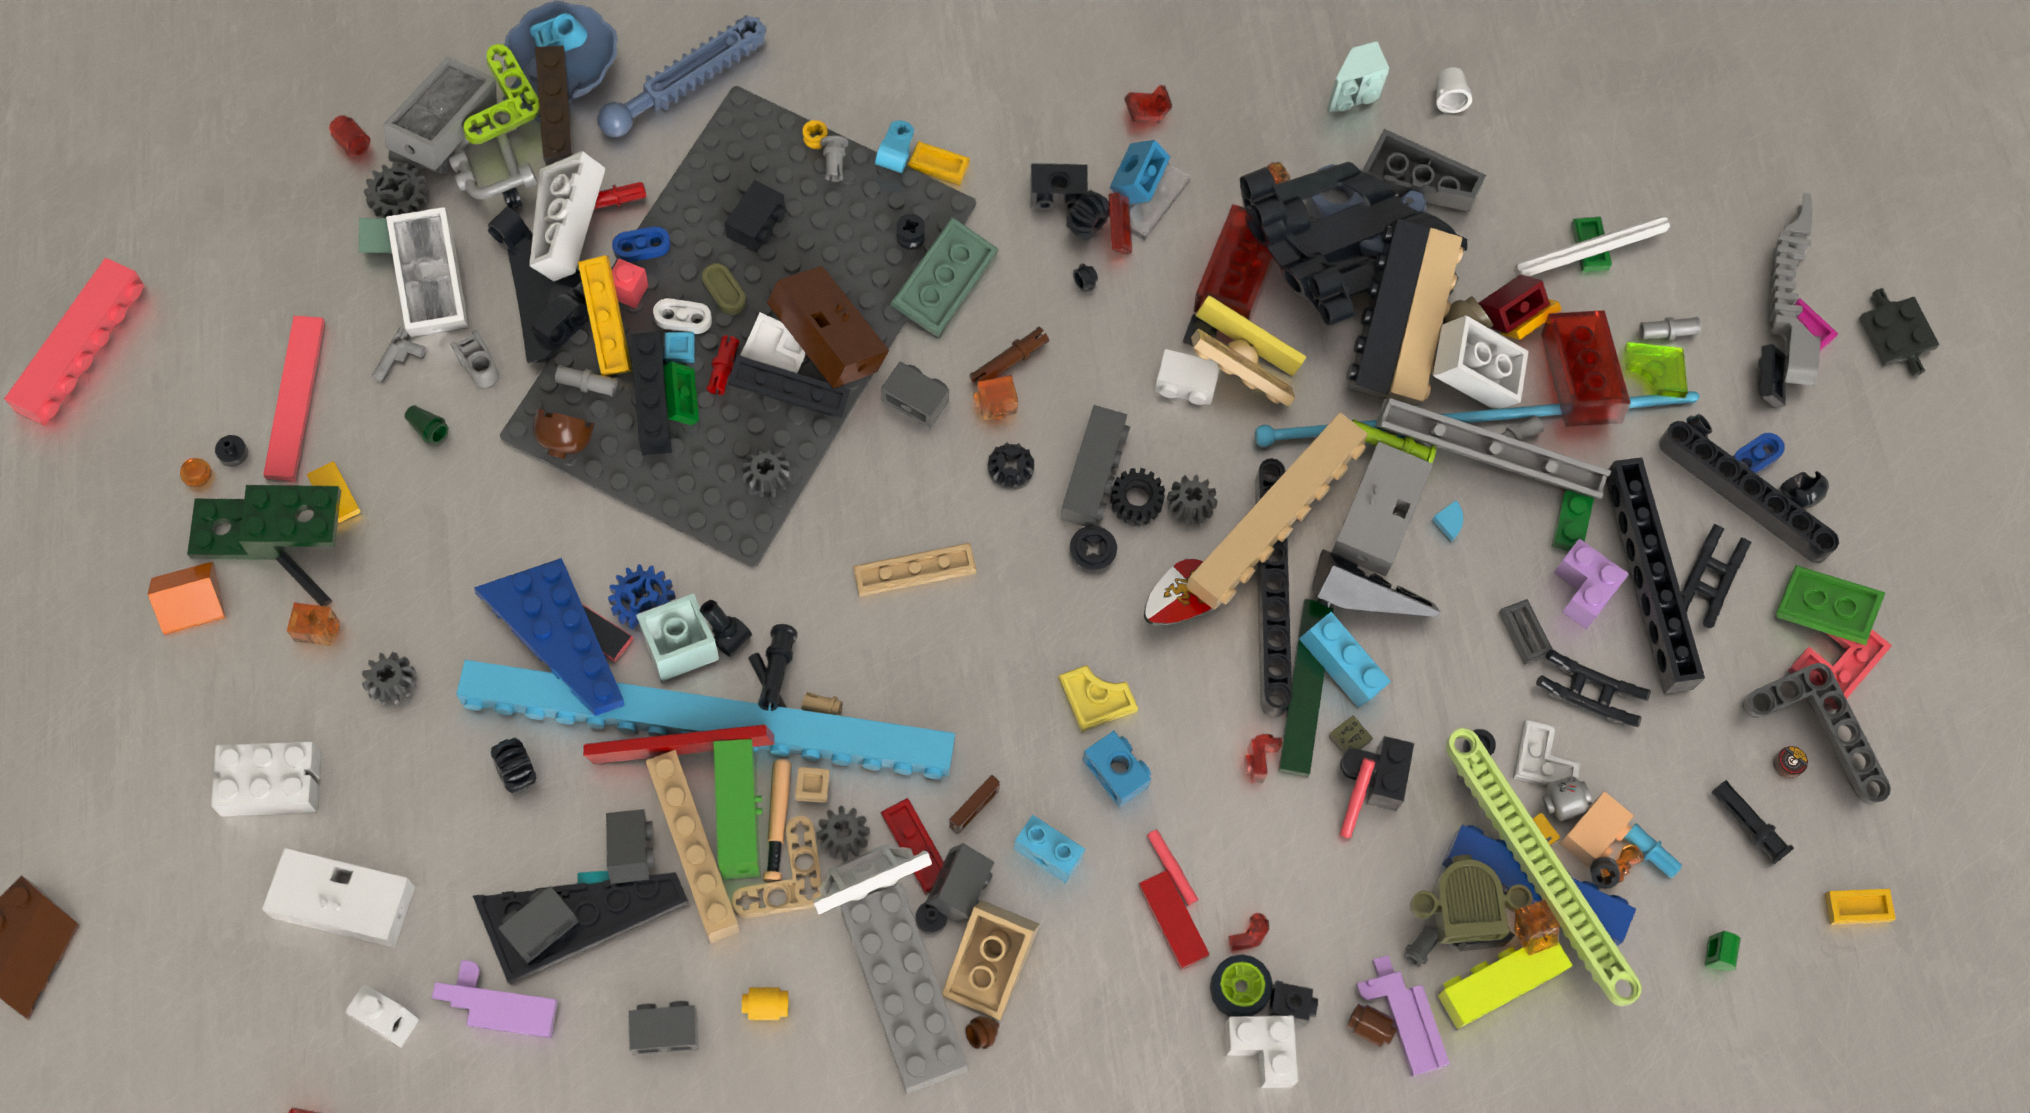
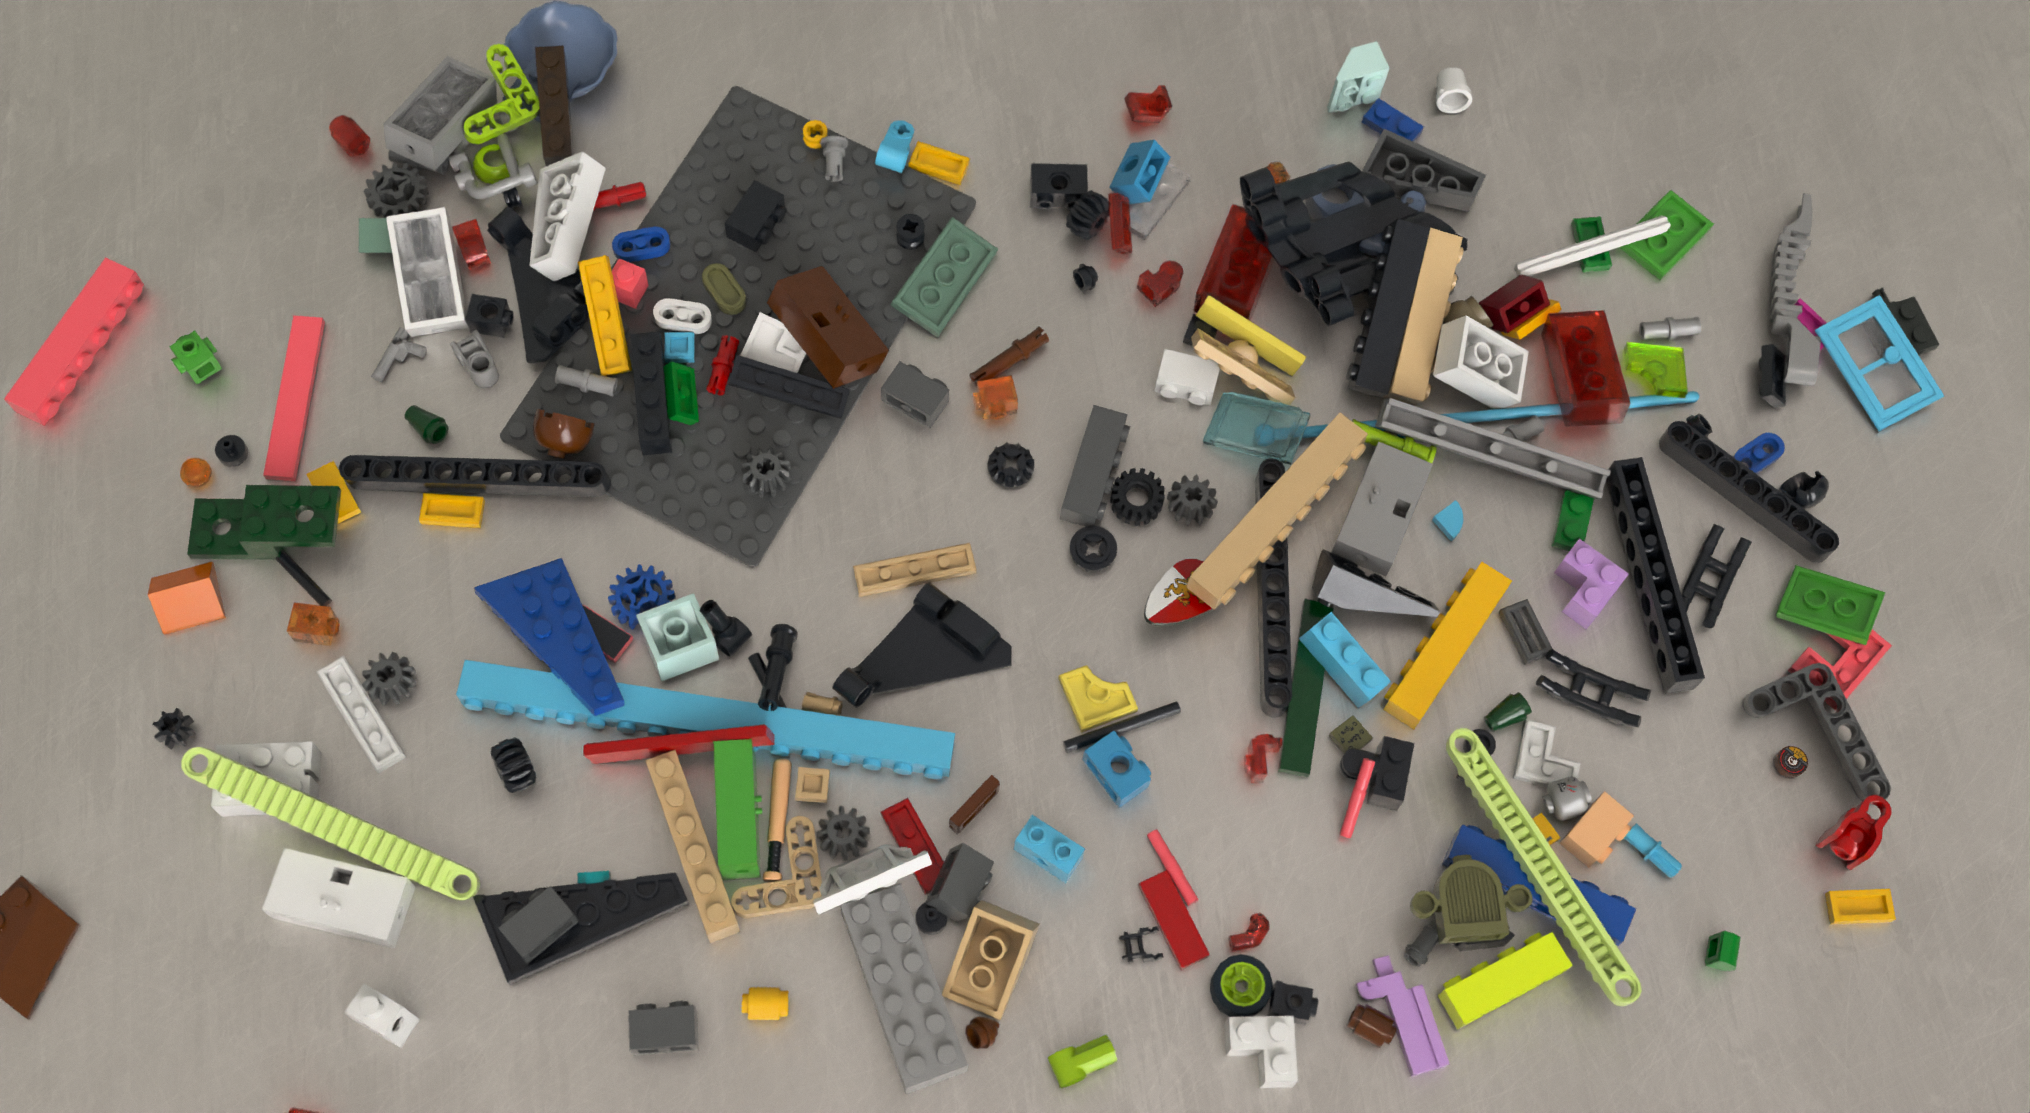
(165, 727): none -> black gear
(195, 357): none -> bright green brick
(330, 823): none -> yellowish green gear
(361, 714): none -> white tile
(451, 510): none -> yellow tile
(463, 468): none -> black beam
(471, 243): none -> clear red leg
(482, 306): none -> black brick
(487, 173): none -> lime piece
(495, 1008): lavender piece -> none
(555, 32): medium azure piece -> none
(628, 846): dark grey brick -> none
(747, 33): sand blue gear -> none
(928, 646): none -> black panel
(1074, 1064): none -> lime piece
(1122, 726): none -> black bar
(1141, 954): none -> black piece
(1162, 284): none -> clear red leg
(1257, 427): none -> clear light blue piece
(1384, 116): none -> blue plate
(1447, 644): none -> yellow brick
(1508, 712): none -> dark green cone
(1532, 923): clear orange brick -> none
(1613, 869): black bush -> none
(1629, 856): clear orange piece -> none
(1665, 250): none -> bright green tile
(1761, 833): black pin -> none
(1856, 833): none -> red piece
(1879, 363): none -> medium azure door

